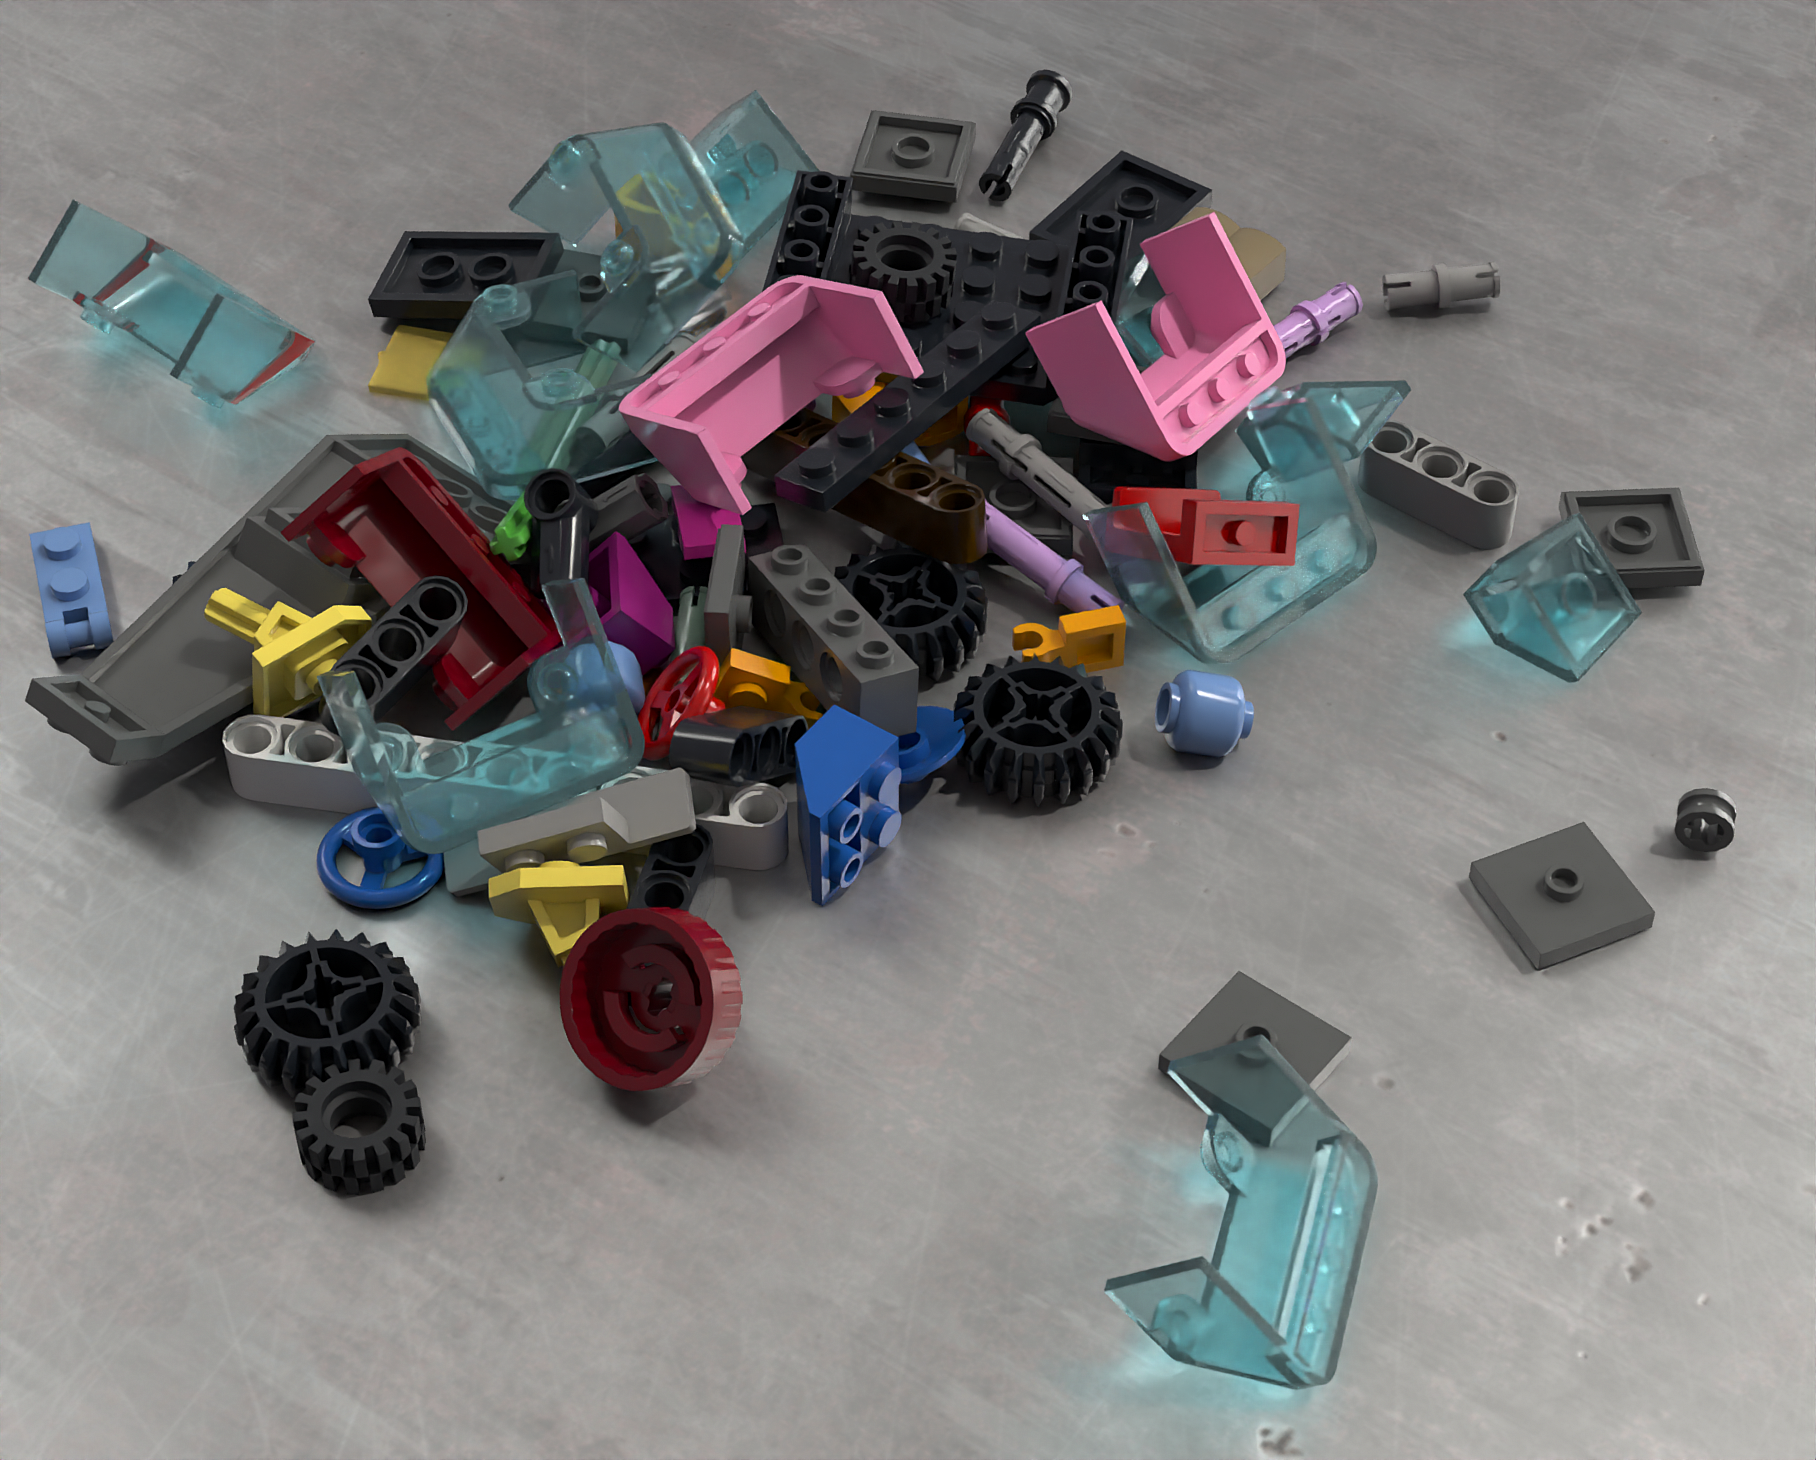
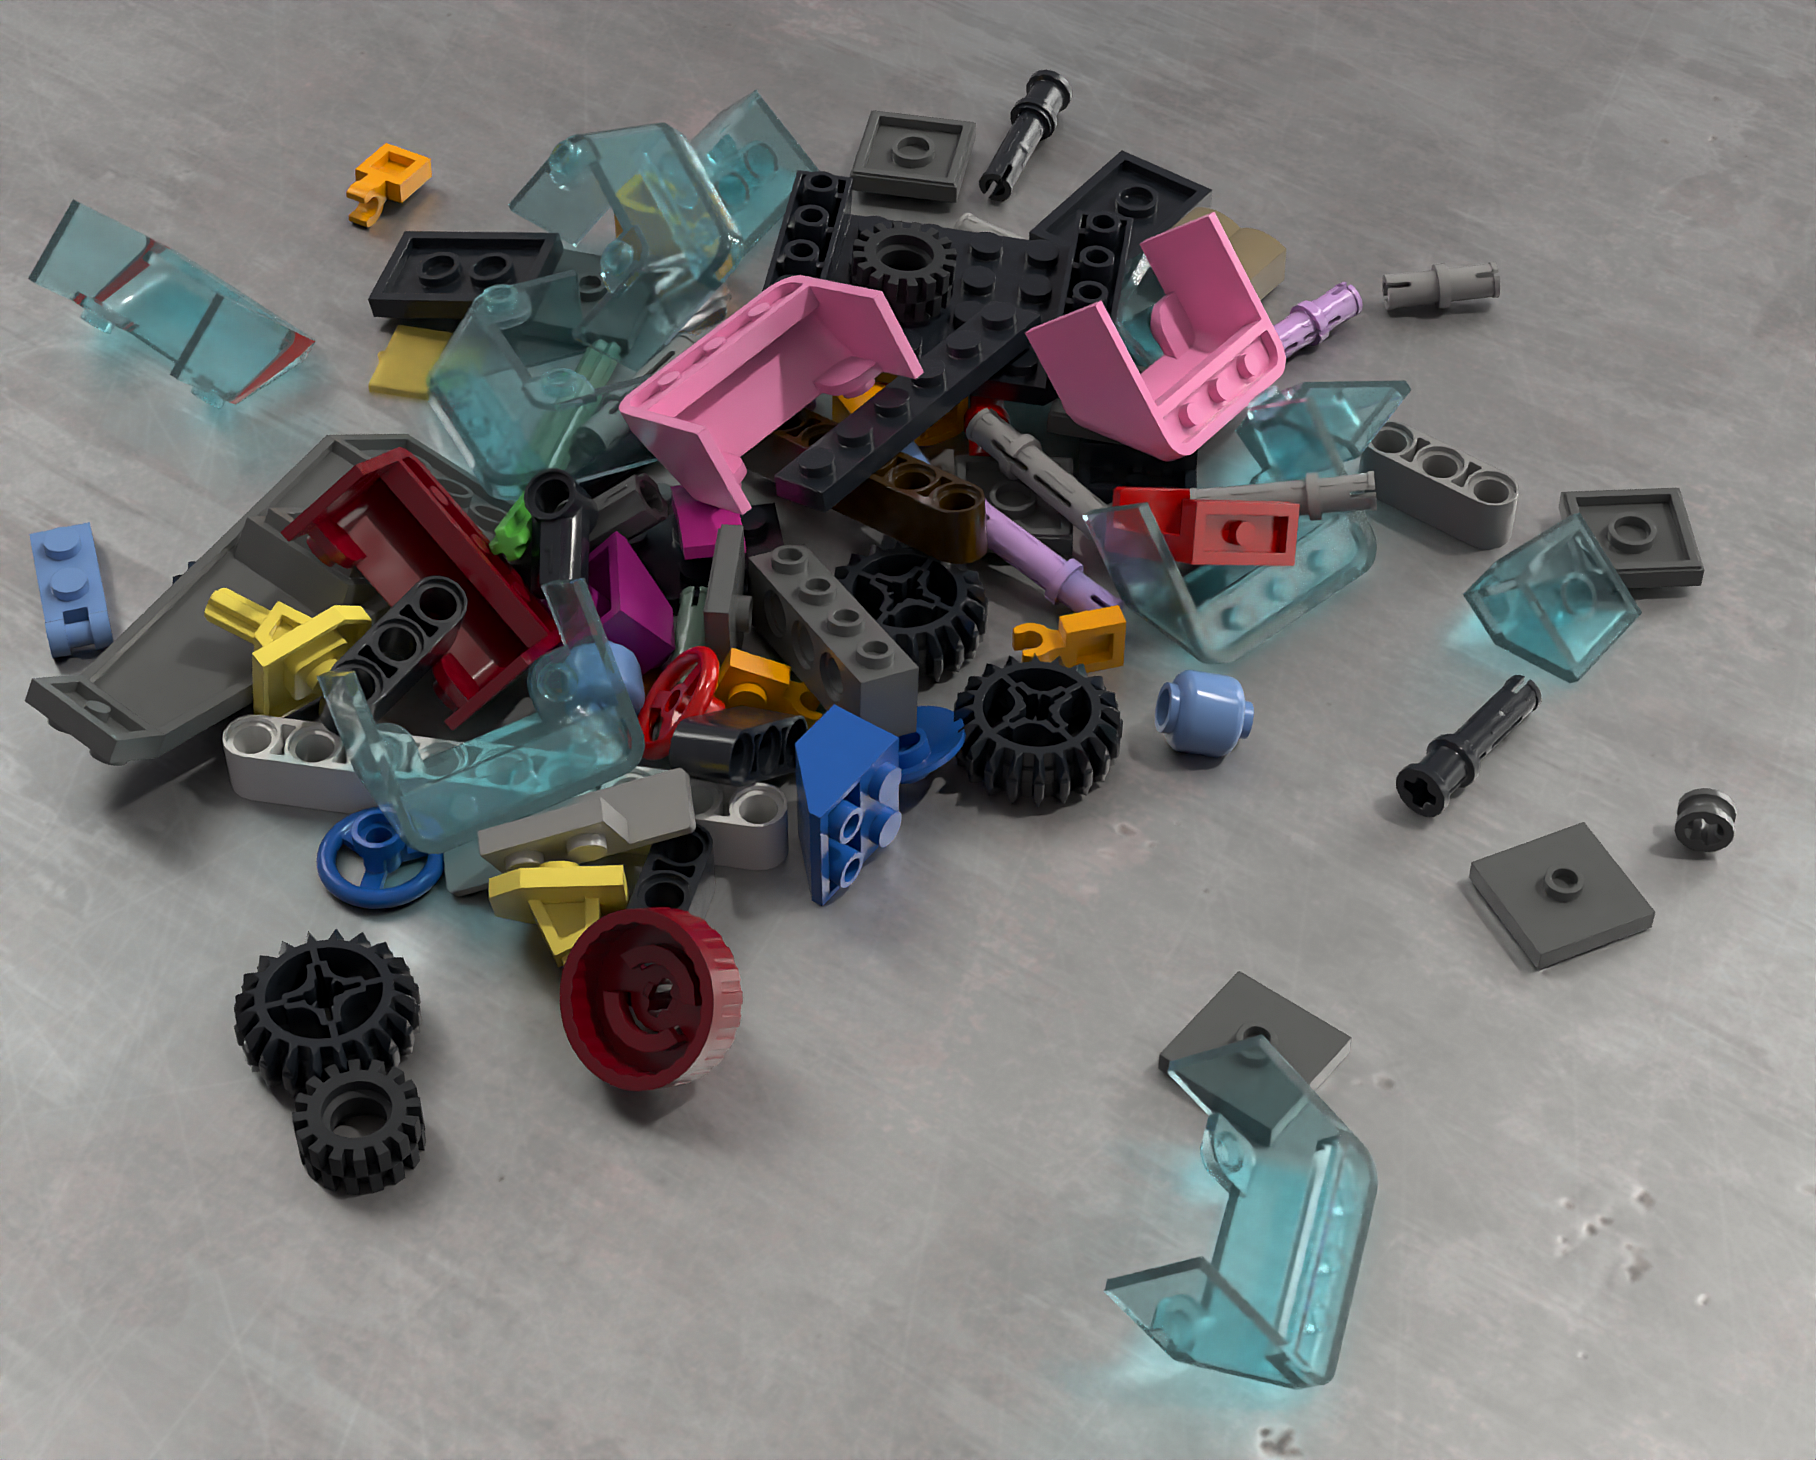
(385, 175): none -> light orange plate
(1313, 493): none -> light grey pin
(1455, 758): none -> black pin

